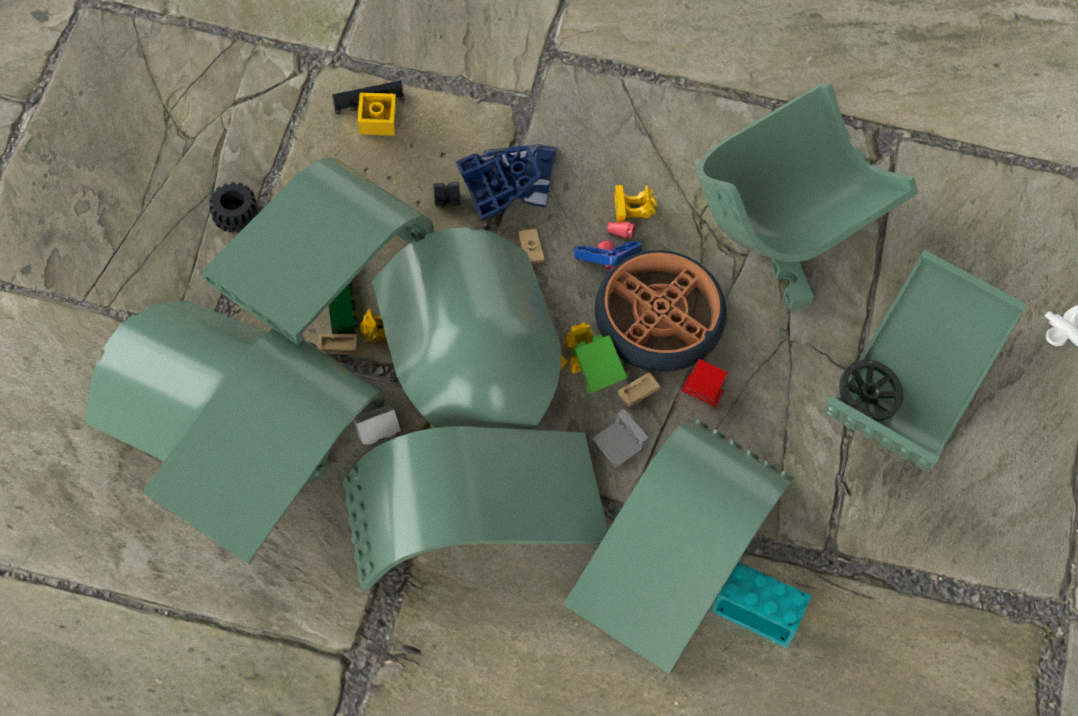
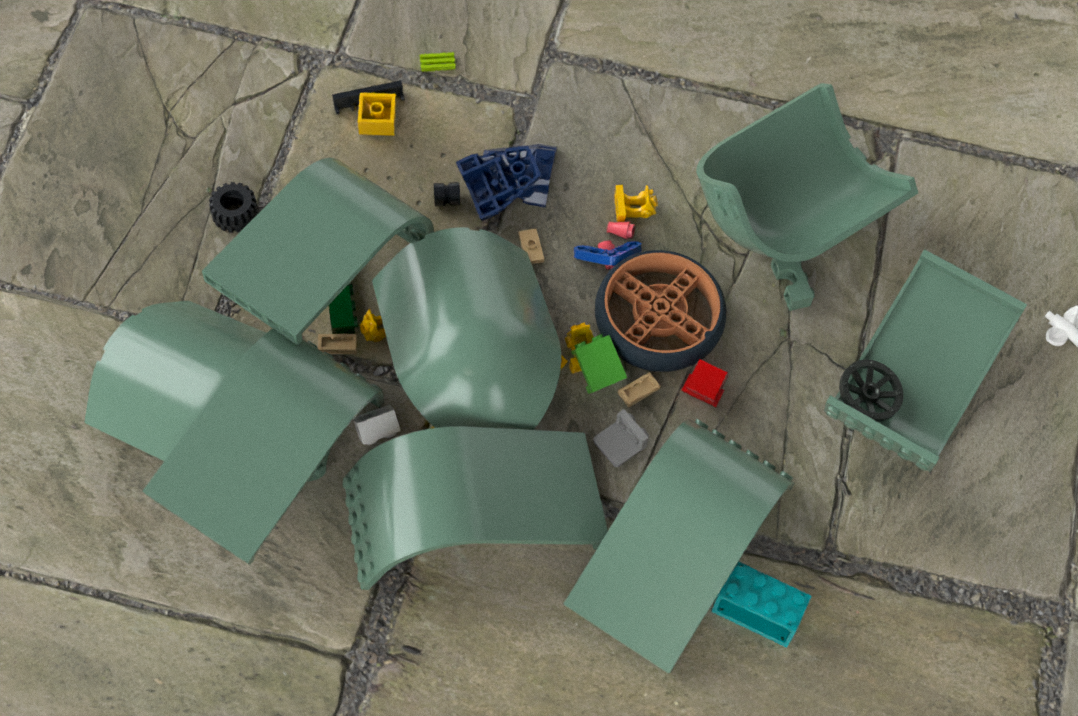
(436, 59): none -> lime tile

